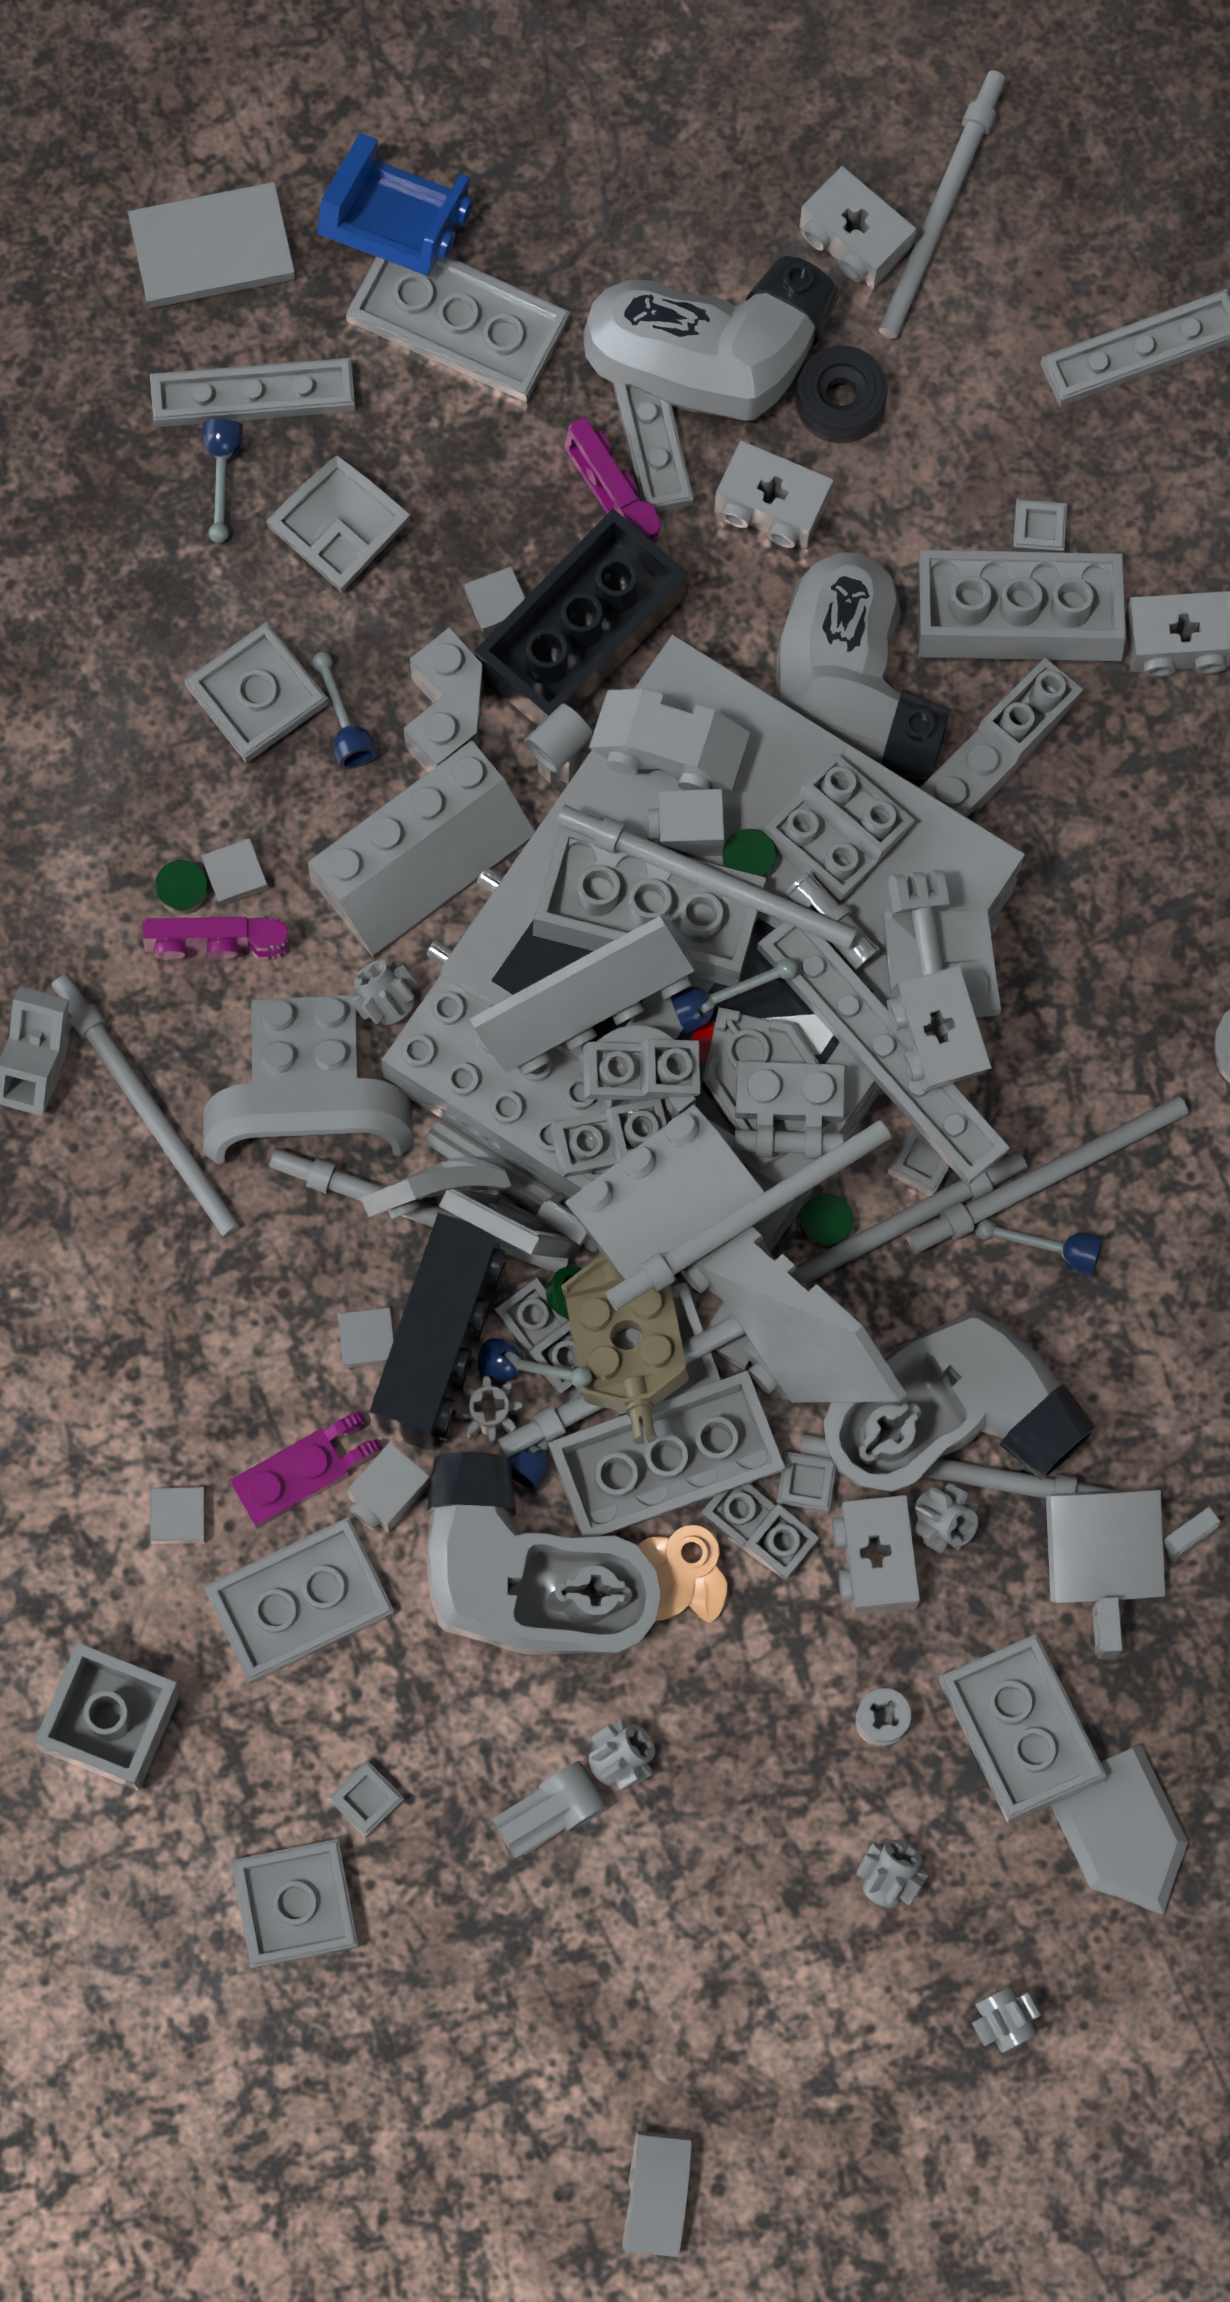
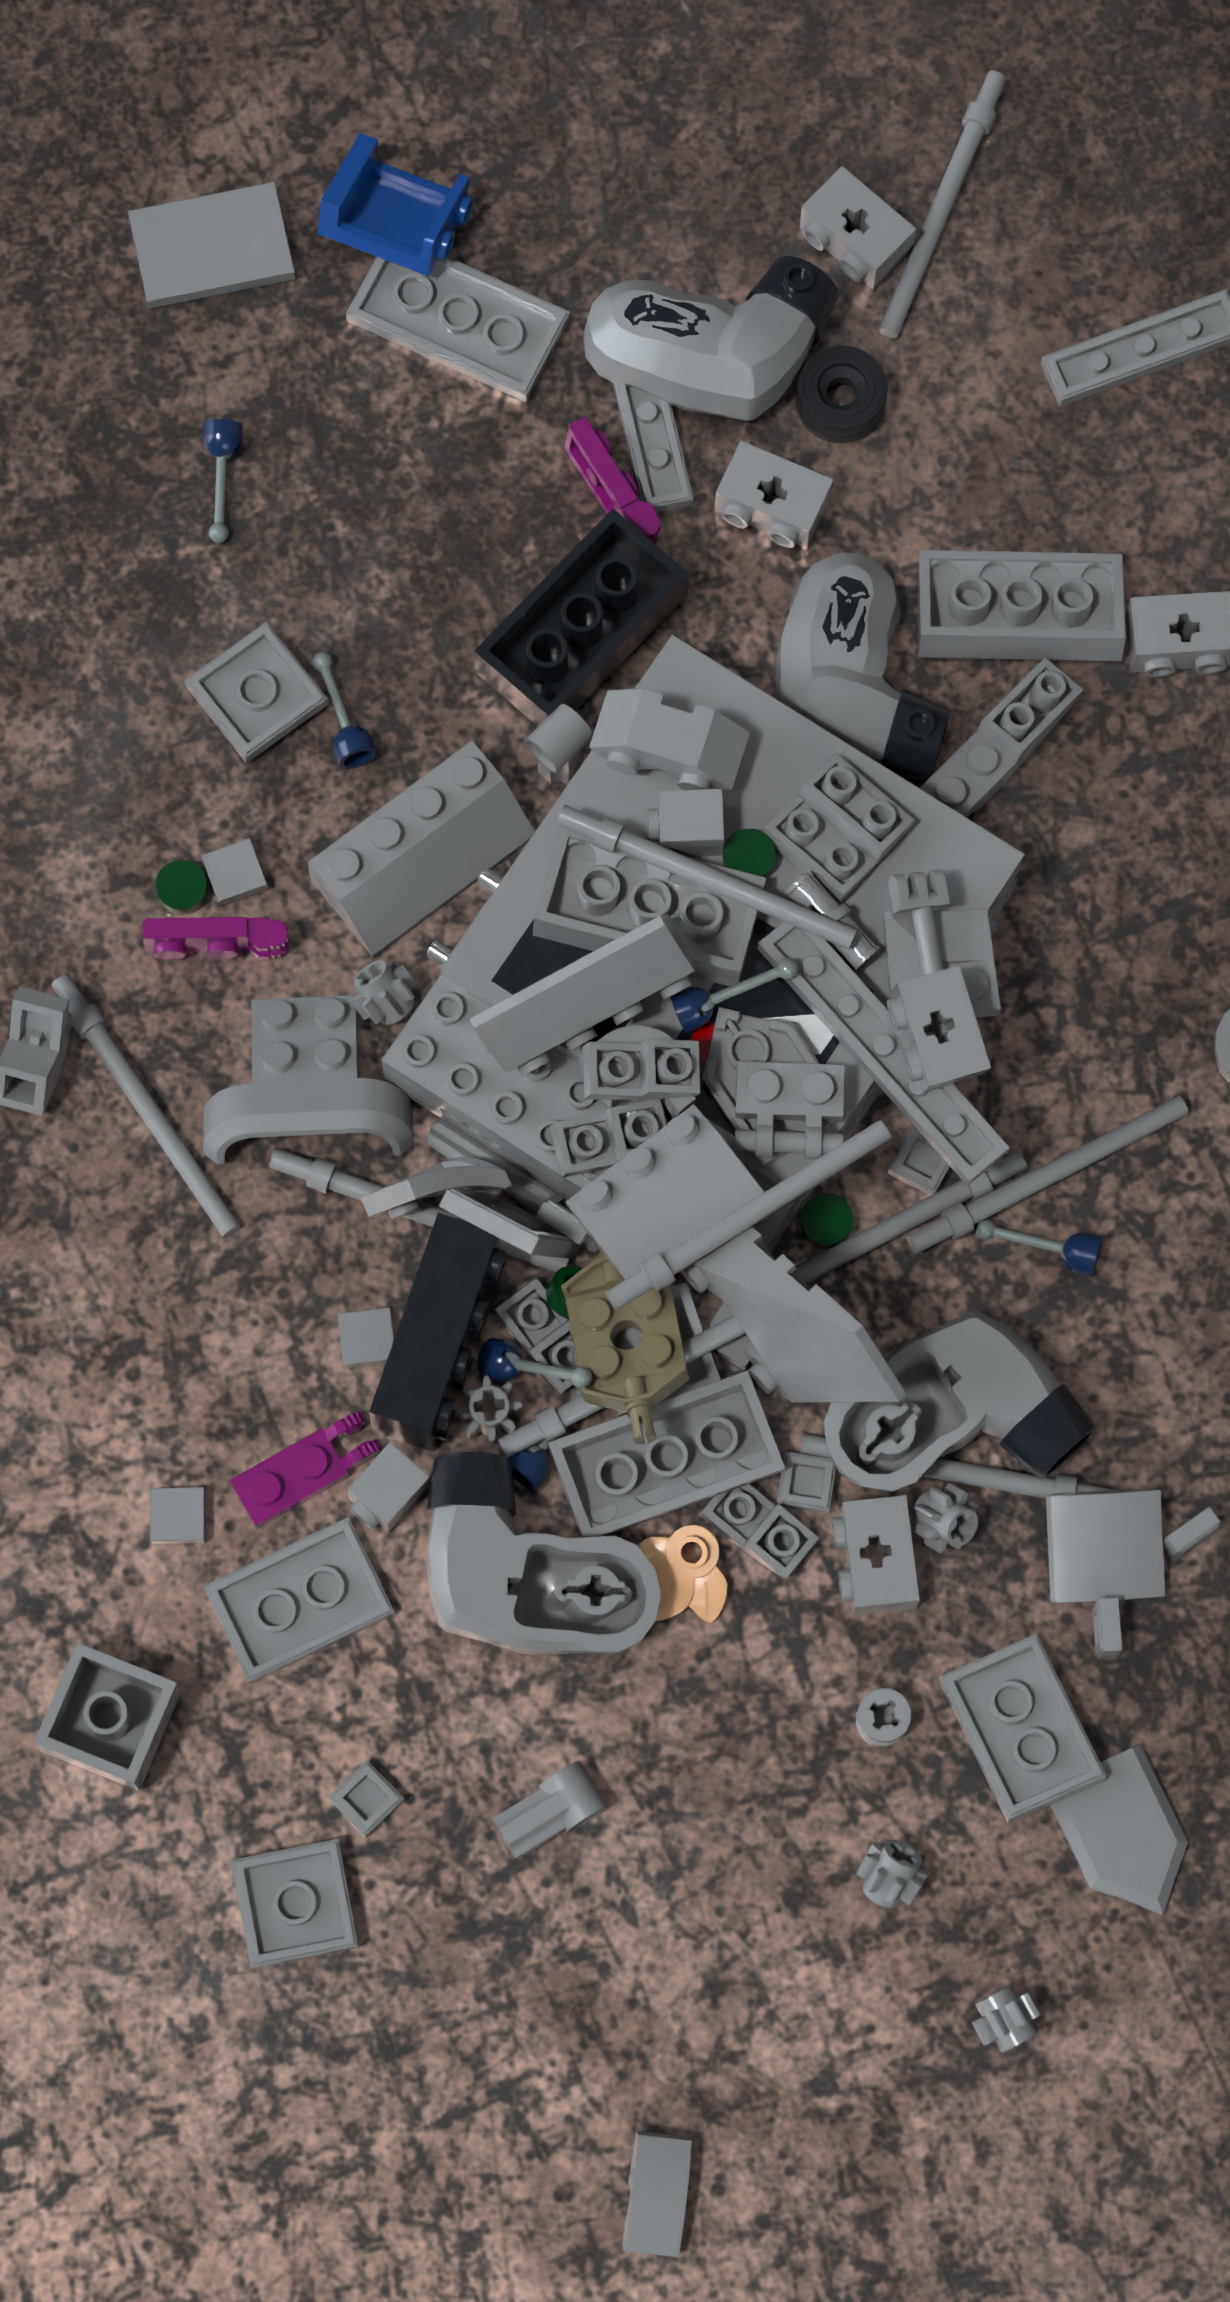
(252, 392): light grey tile -> none
(338, 522): light grey plate -> none
(454, 684): light grey brick -> none
(494, 598): light grey tile -> none
(621, 1755): light grey gear -> none
(1039, 526): light grey tile -> none

